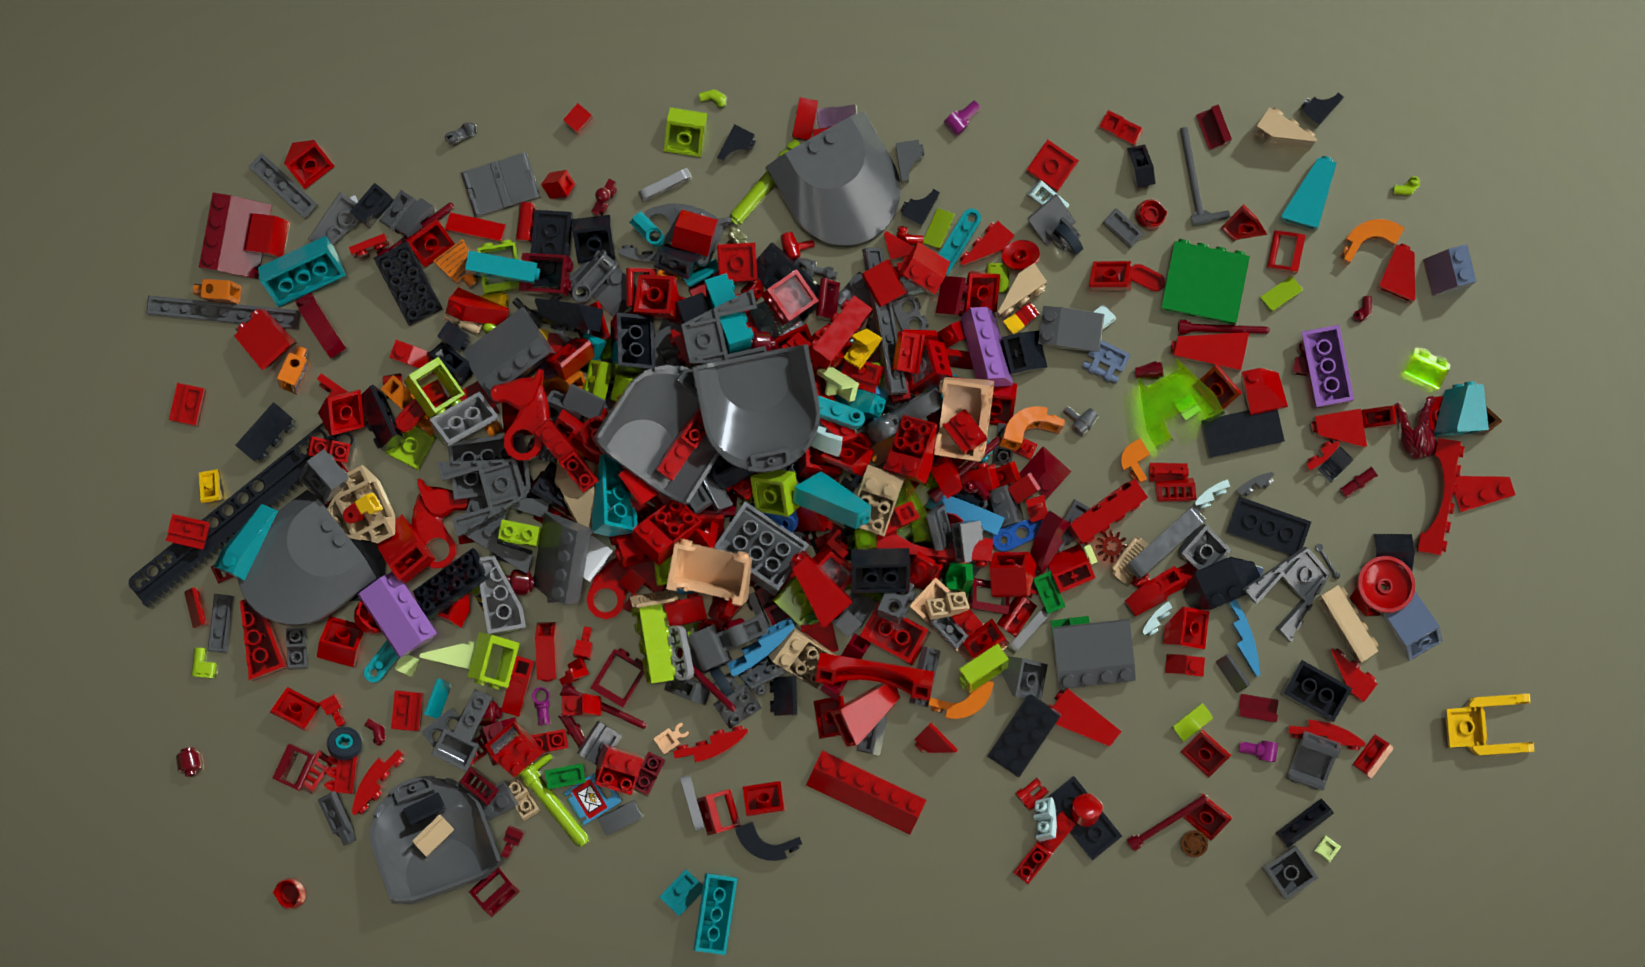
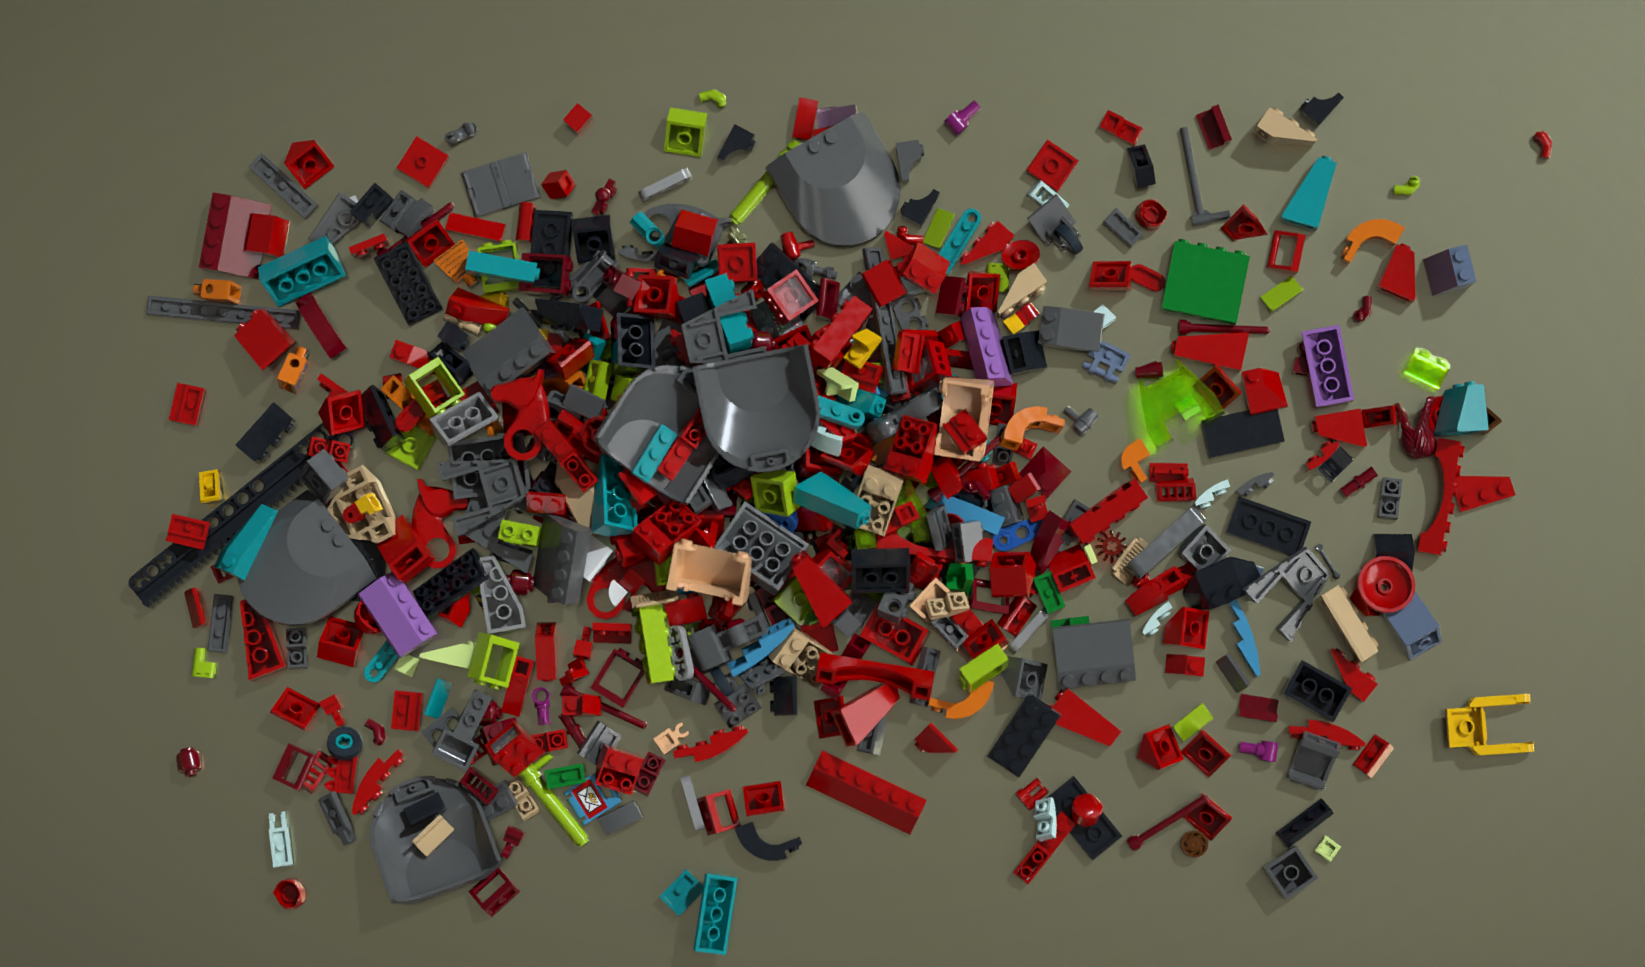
(280, 842): none -> light aqua hinge
(422, 162): none -> red plate
(546, 503): none -> red plate
(612, 633): none -> red bracket
(616, 593): none -> white tile
(621, 281): none -> dark red slope
(653, 453): none -> teal plate
(1160, 748): none -> red slope
(1390, 498): none -> dark grey slope
(1546, 142): none -> red arm

